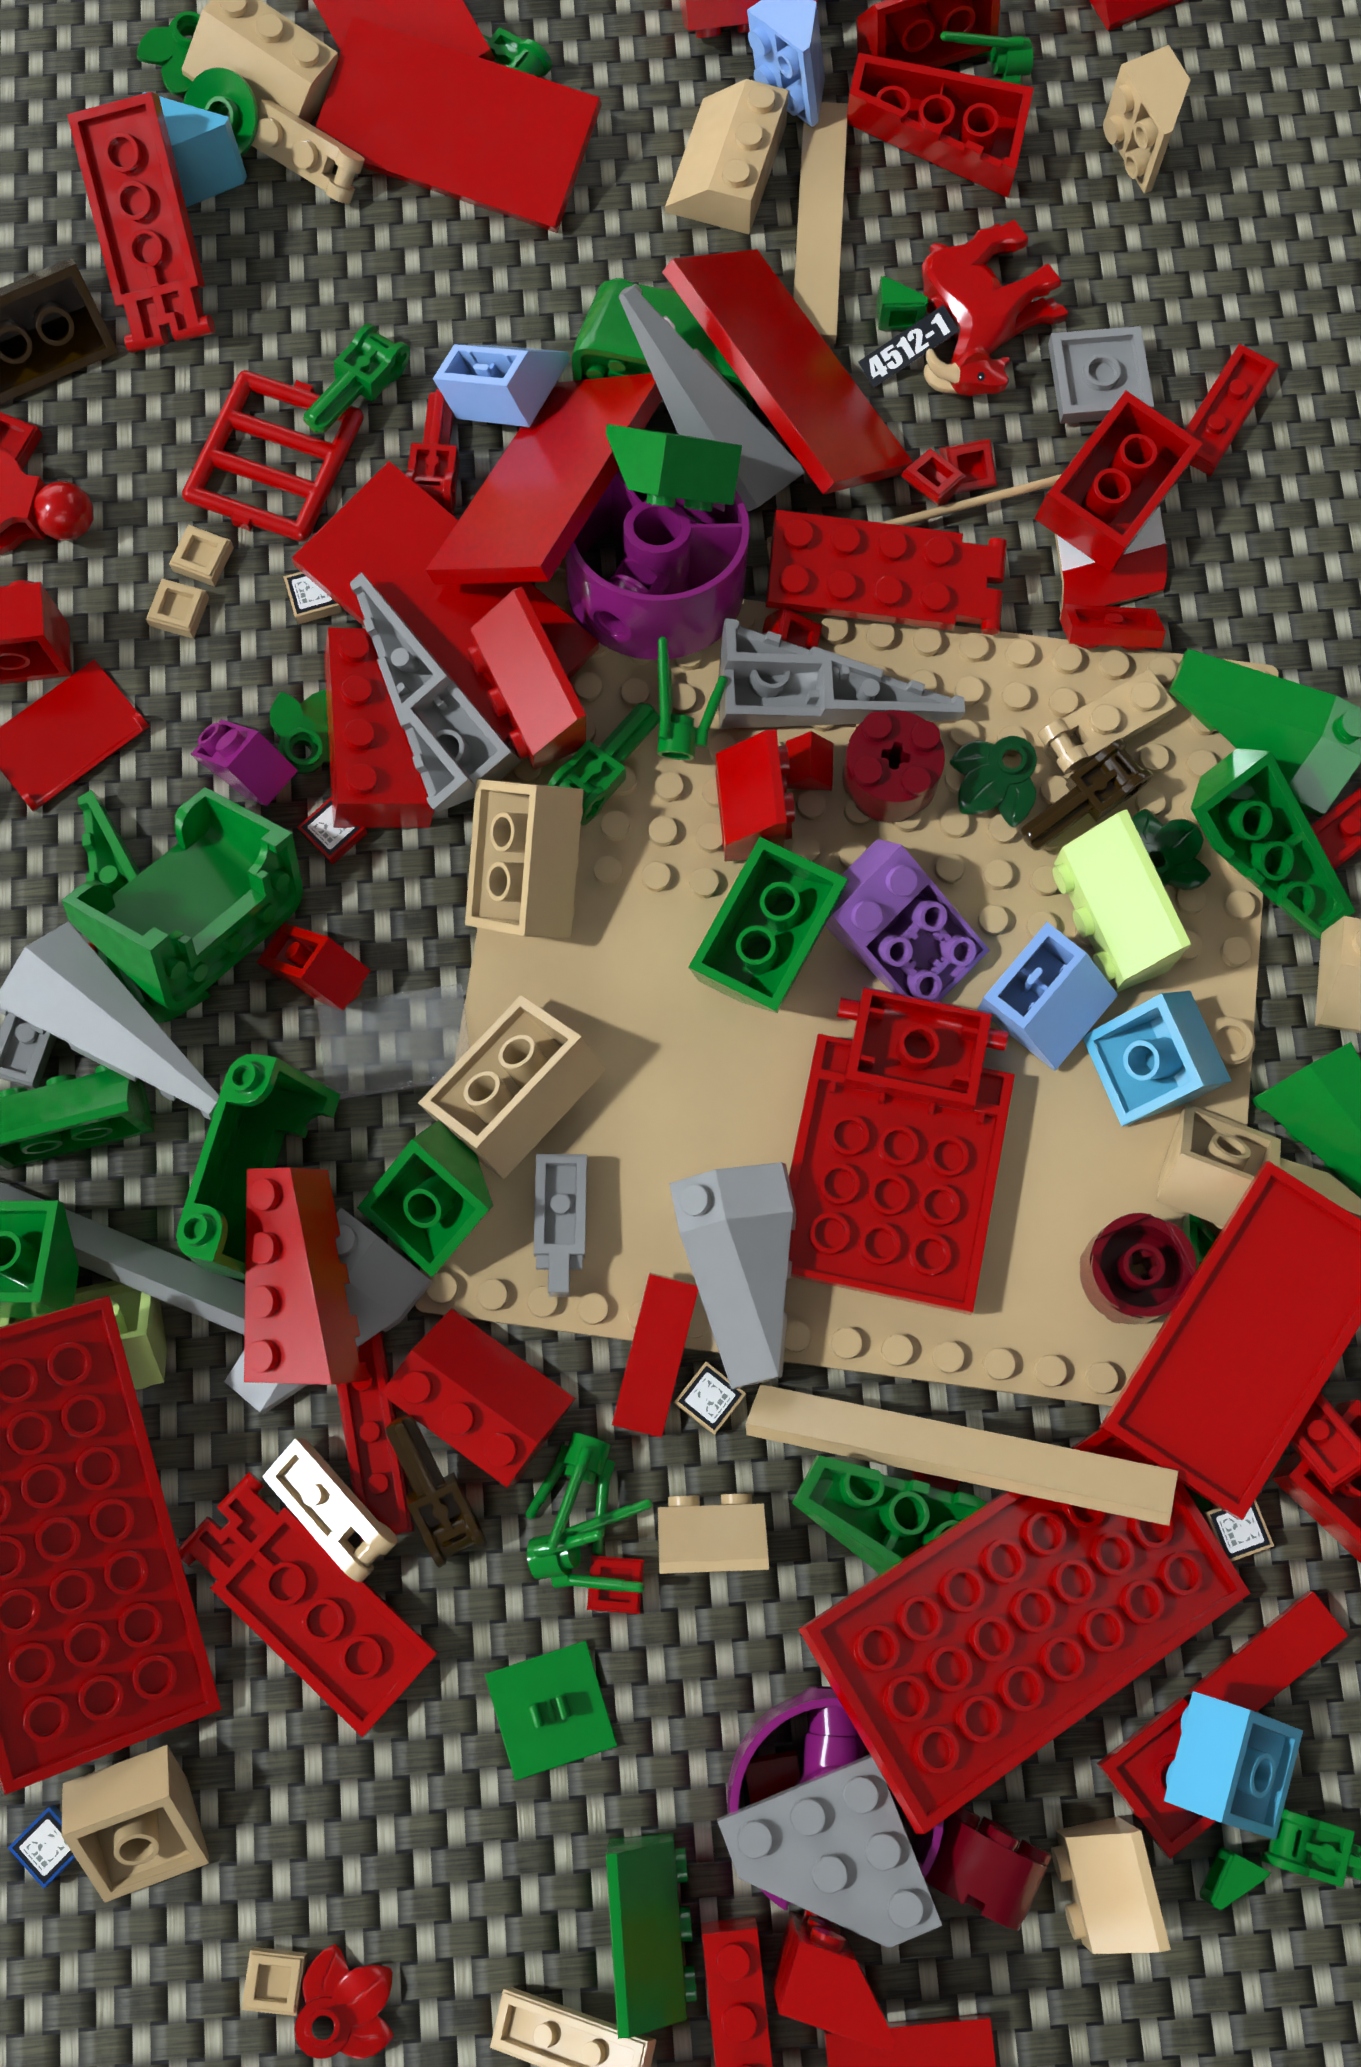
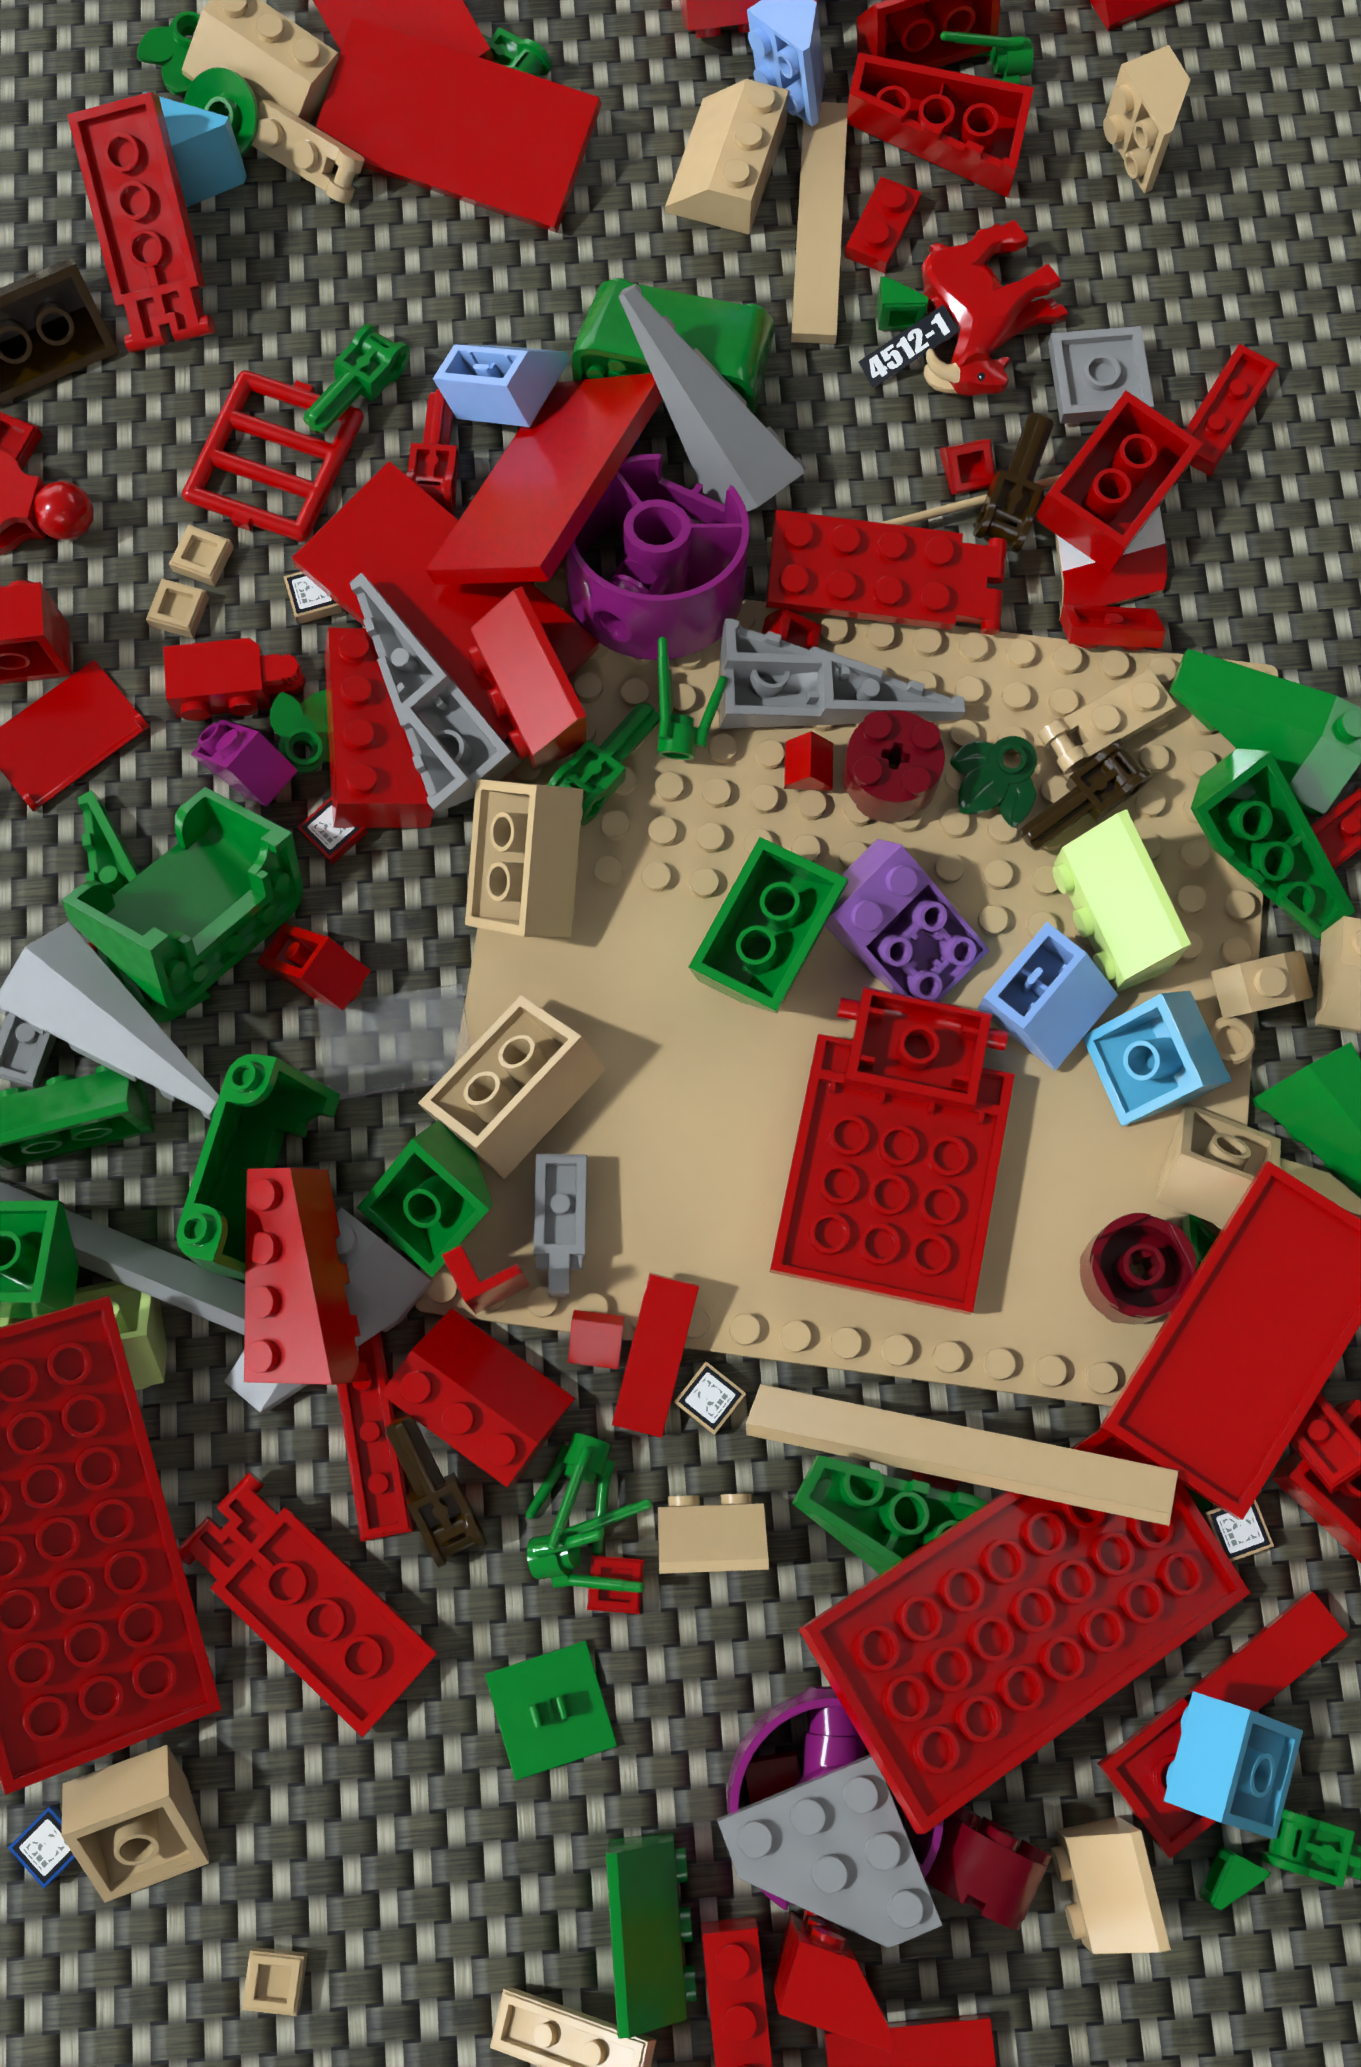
(226, 678): none -> red hinge
(329, 1509): plate -> none
(350, 2001): red plate -> none
(478, 1293): none -> red panel
(596, 1339): none -> tile
(676, 467): green slope -> none
(738, 1248): light grey wedge -> none
(753, 794): red slope -> none
(788, 369): red tile -> none
(882, 224): none -> red plate
(933, 477): red slope -> none
(1013, 494): none -> dark brown connector
(1173, 850): dark green plate -> none
(1262, 984): none -> tan slope

